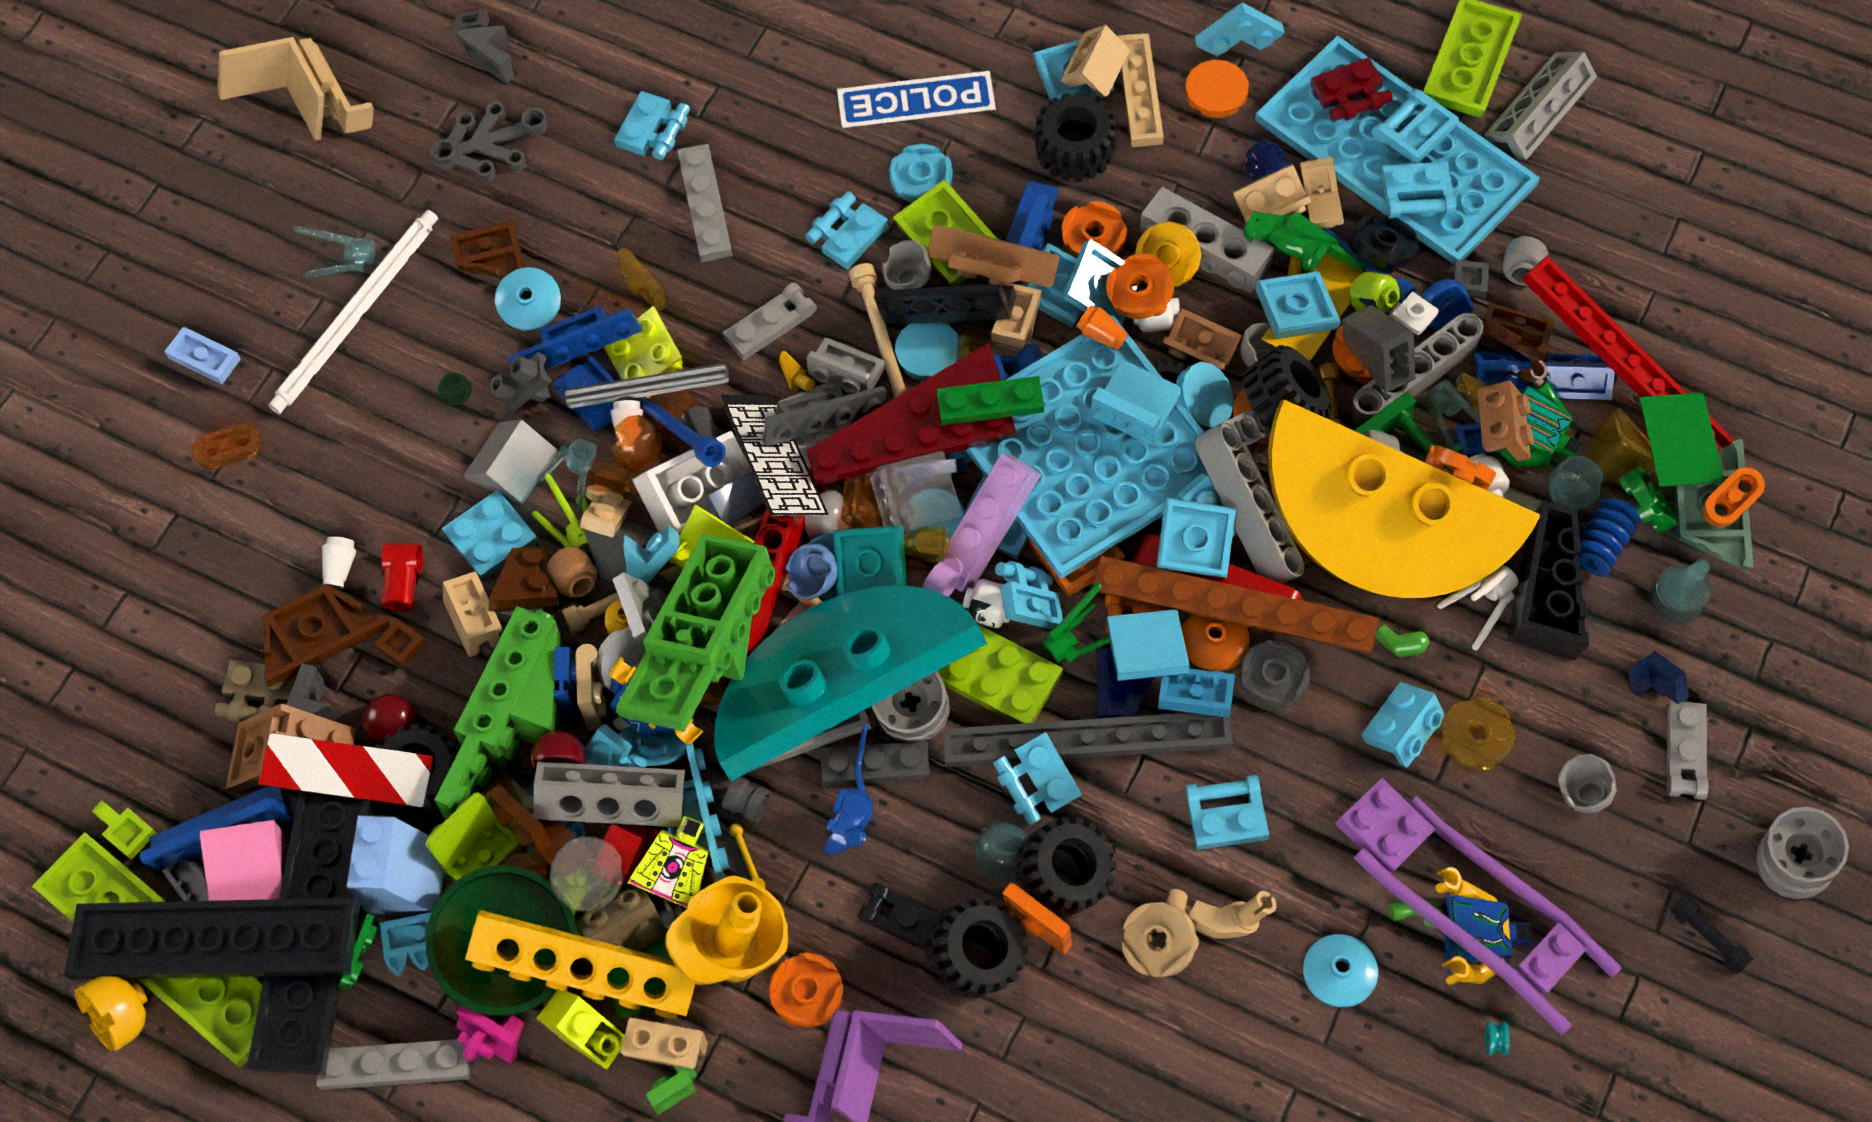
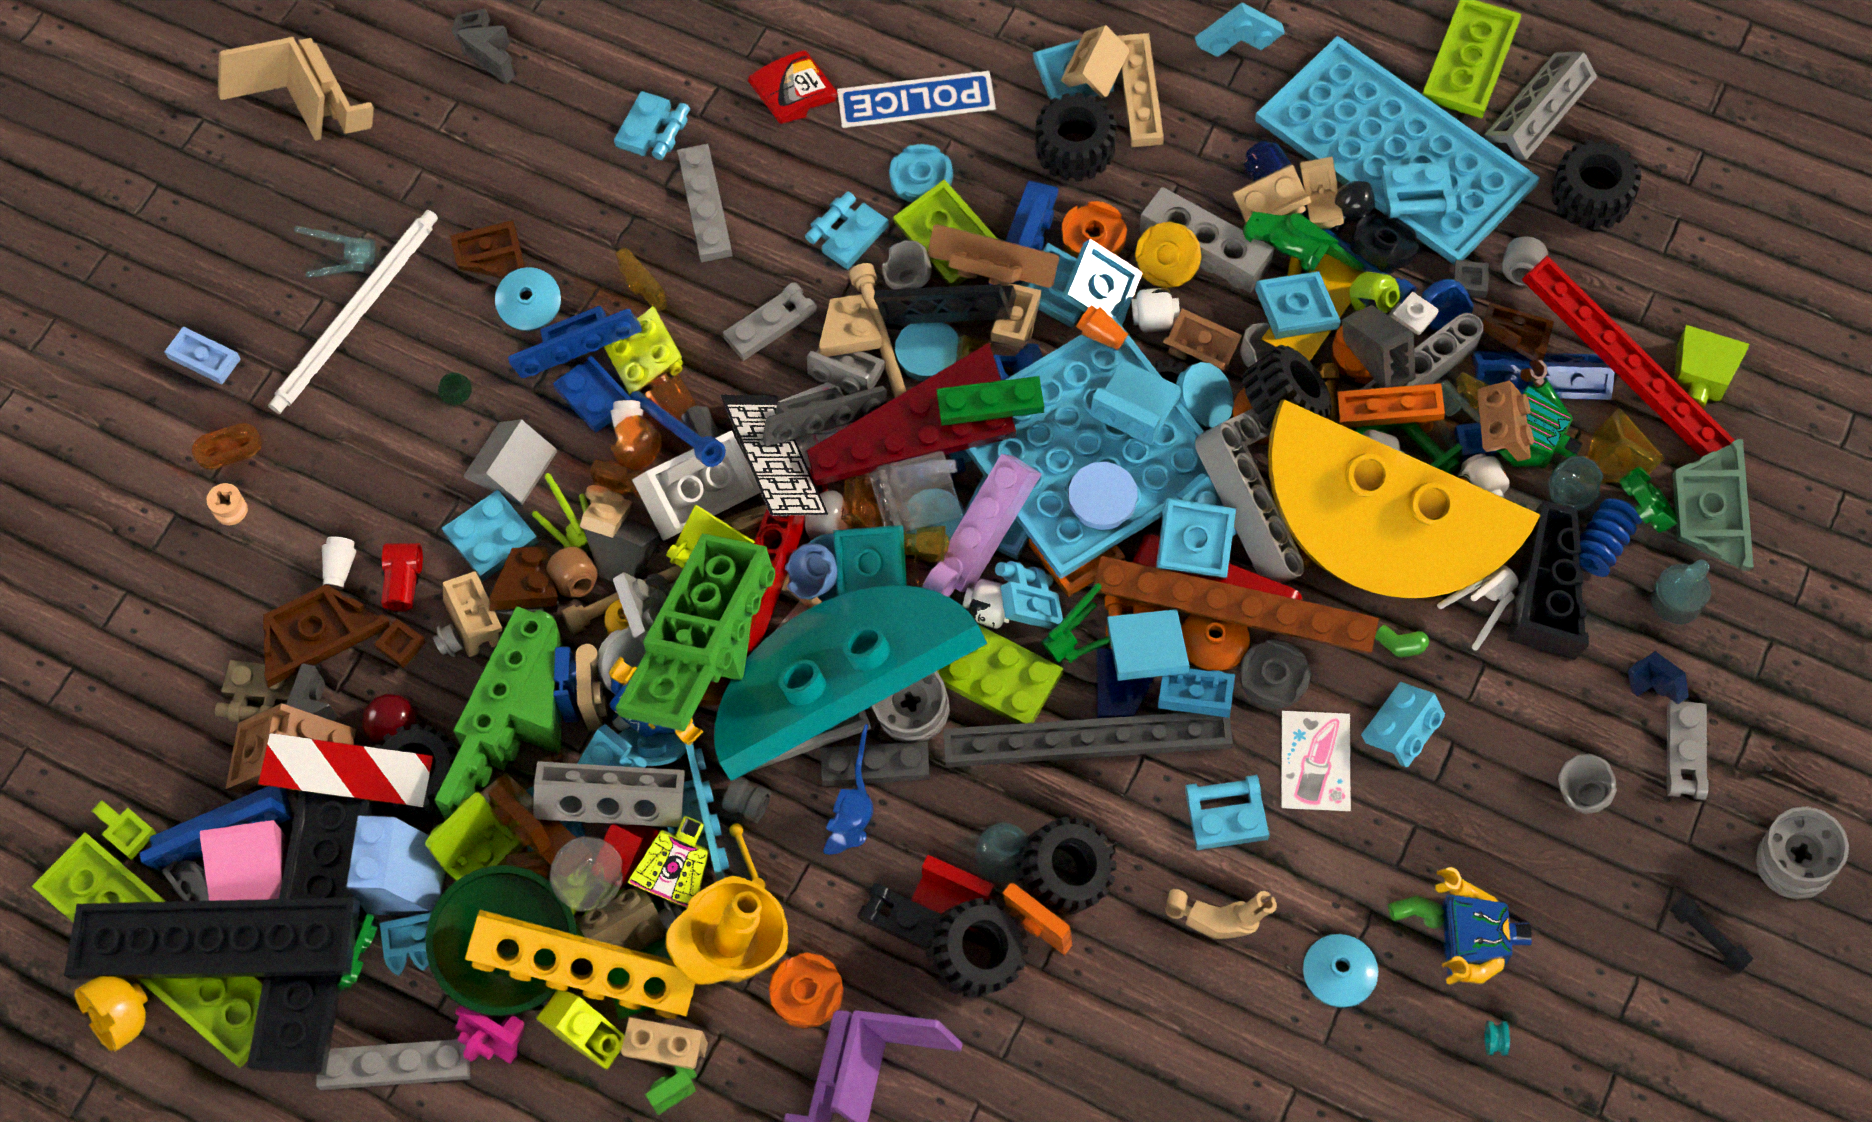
(227, 512): none -> light nougat wheel
(448, 640): none -> light grey plate
(485, 141): dark grey plant -> none
(526, 382): dark grey hips -> none
(558, 748): dark red hair -> none
(579, 460): clear light blue plant -> none
(646, 385): axle -> none
(647, 561): medium azure slope -> none
(735, 499): sand blue slope -> none
(792, 86): none -> red slope
(795, 374): yellow bar -> none
(848, 328): none -> tan wing
(947, 886): none -> red panel
(1047, 773): medium azure plate -> none
(1102, 495): none -> light blue tile
(1148, 302): orange plate -> none
(1180, 939): tan plate -> none
(1216, 88): orange tile -> none
(1316, 761): none -> white sticker
(1347, 83): dark red plate -> none
(1356, 201): none -> black piece
(1392, 406): none -> orange piece
(1392, 828): medium lavender plate -> none
(1422, 132): medium azure plate -> none
(1460, 466): orange plate -> none
(1478, 753): clear yellow plate -> none
(1599, 163): none -> black tyre
(1681, 439): green sticker -> none
(1707, 363): none -> lime torso
(1731, 498): orange plate -> none

